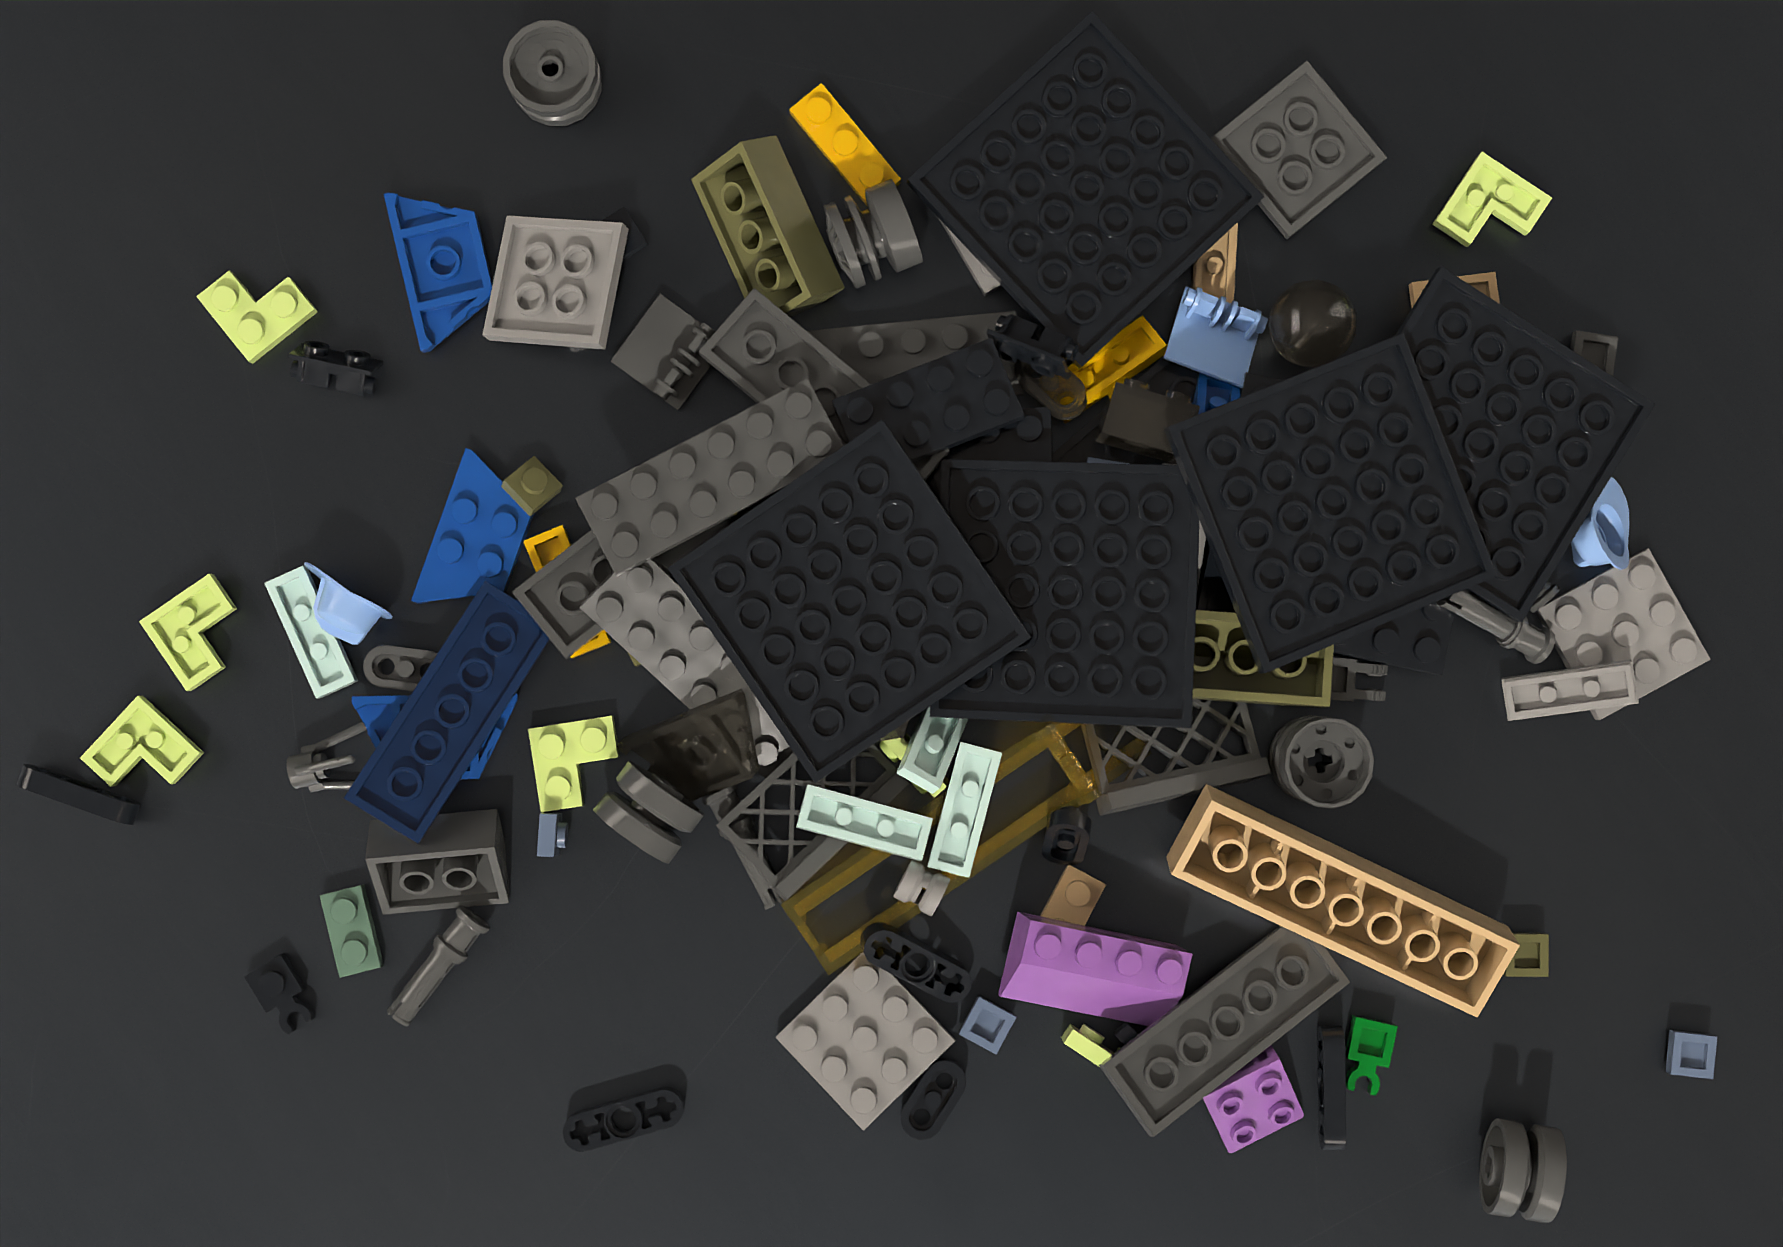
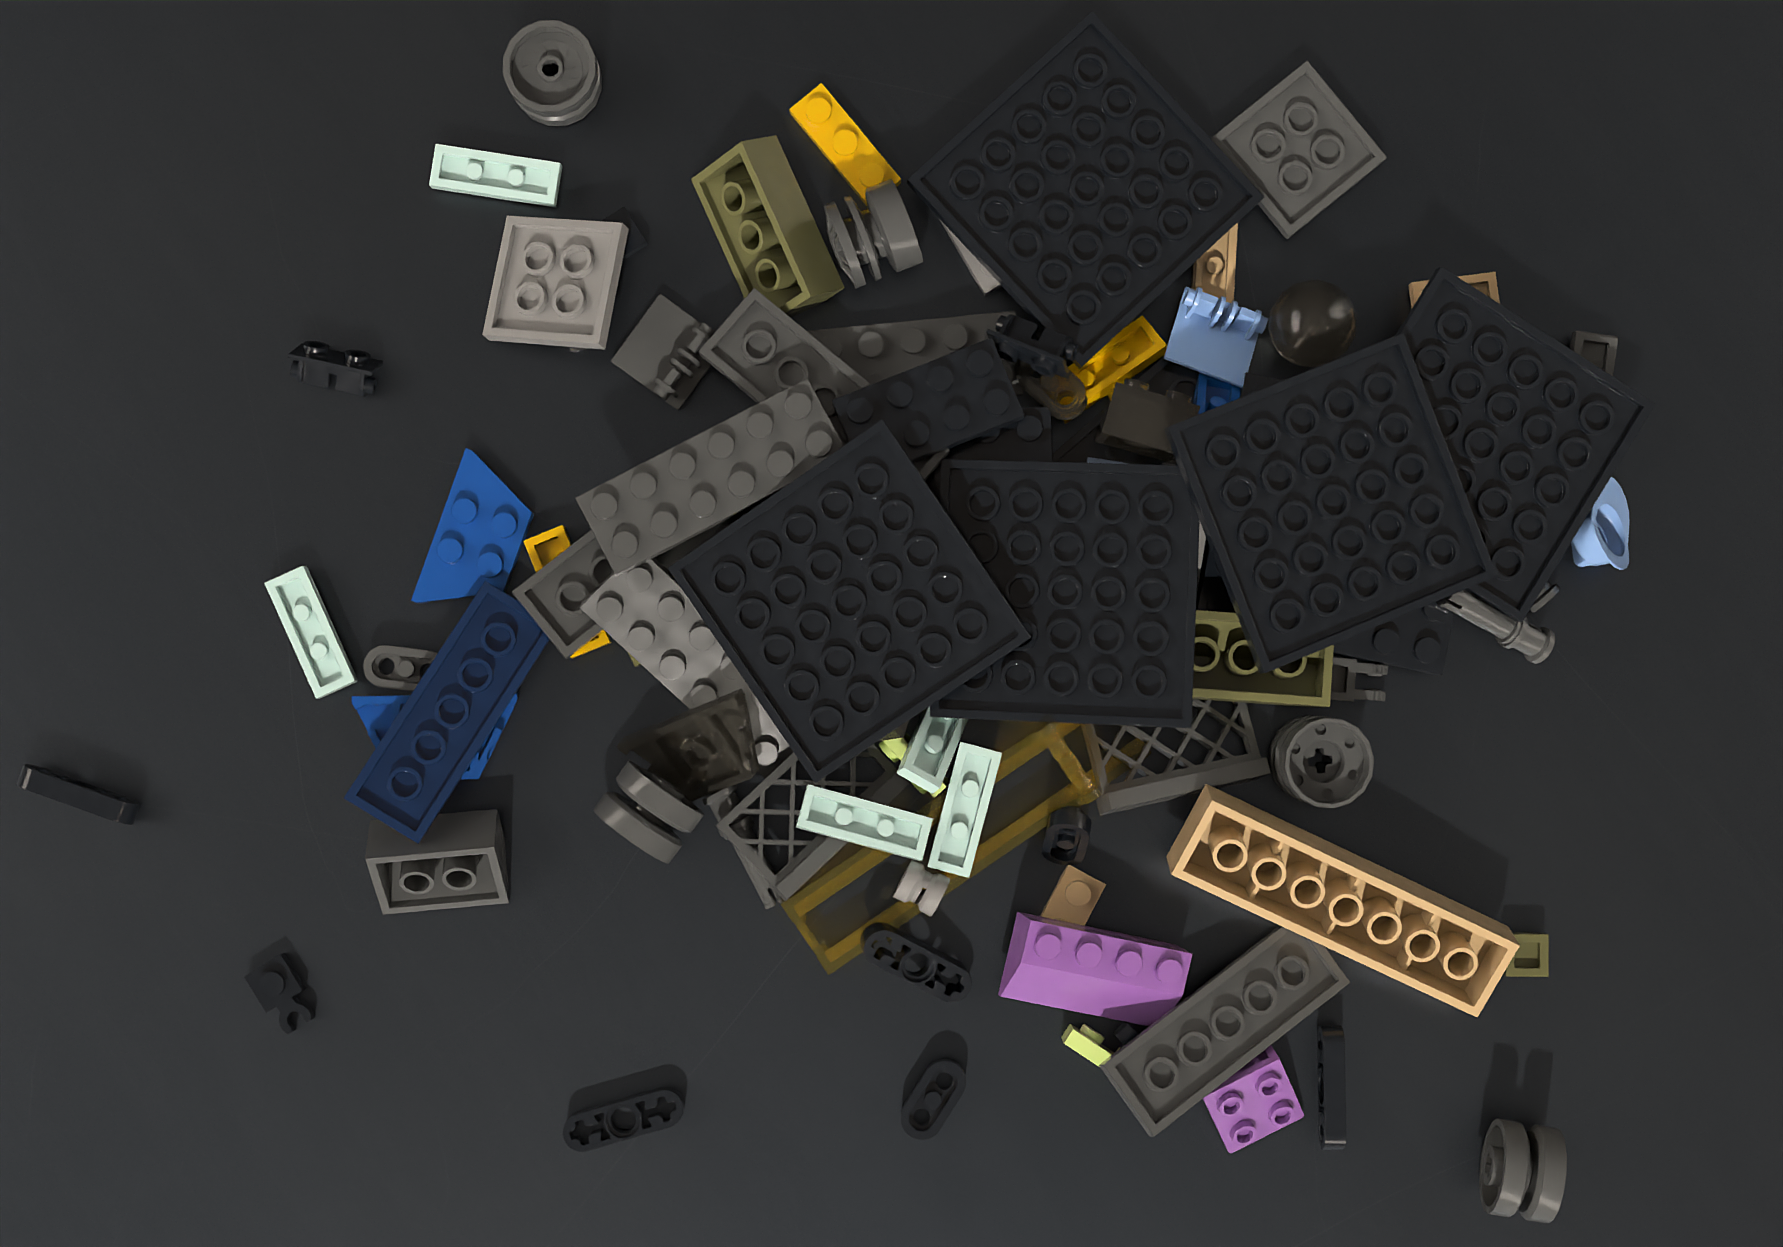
(139, 734): yellowish green plate -> none
(179, 630): yellowish green plate -> none
(259, 324): yellowish green plate -> none
(311, 768): dark grey plant -> none
(342, 611): light blue piece -> none
(351, 930): sand green plate -> none
(440, 265): blue wing -> none
(448, 950): dark grey pin -> none
(495, 175): none -> light aqua plate
(532, 486): olive plate -> none
(551, 834): sand blue plate -> none
(557, 757): yellowish green plate -> none
(865, 1039): light grey plate -> none
(987, 1024): sand blue plate -> none
(1371, 1046): green plate -> none
(1486, 191): yellowish green plate -> none
(1570, 690): light grey tile -> none
(1622, 619): light grey plate -> none
(1691, 1054): sand blue plate -> none

